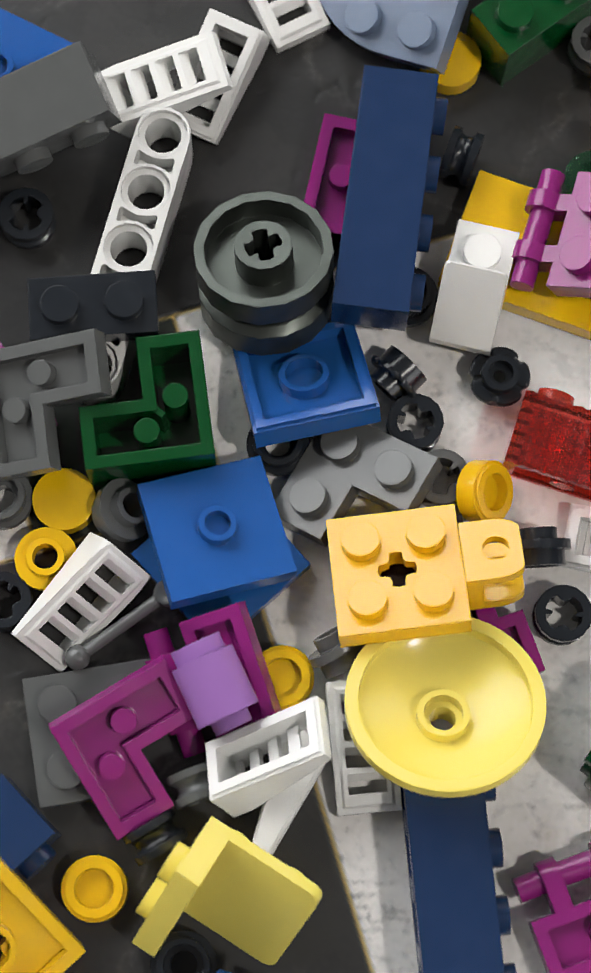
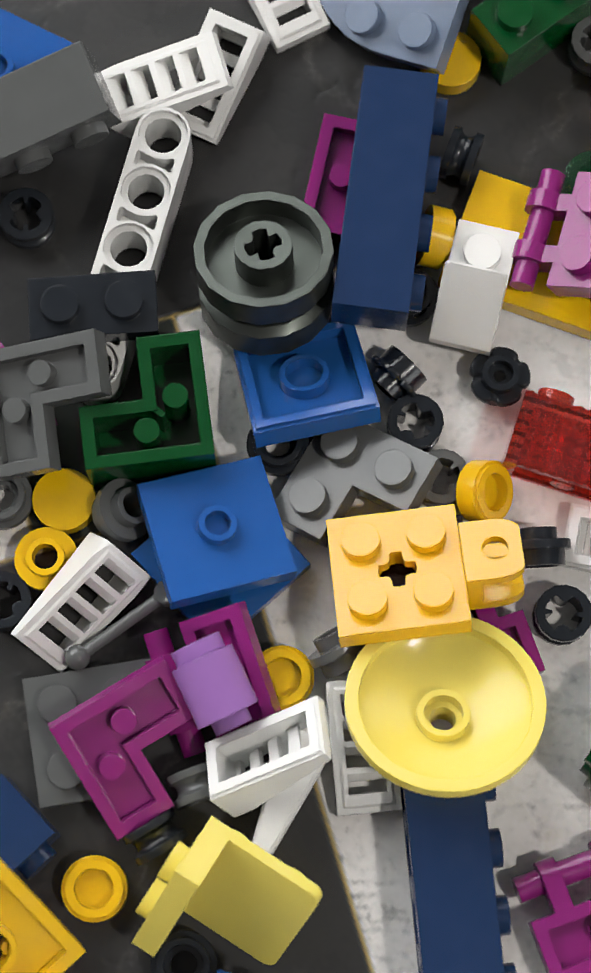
(441, 237): none -> yellow tile

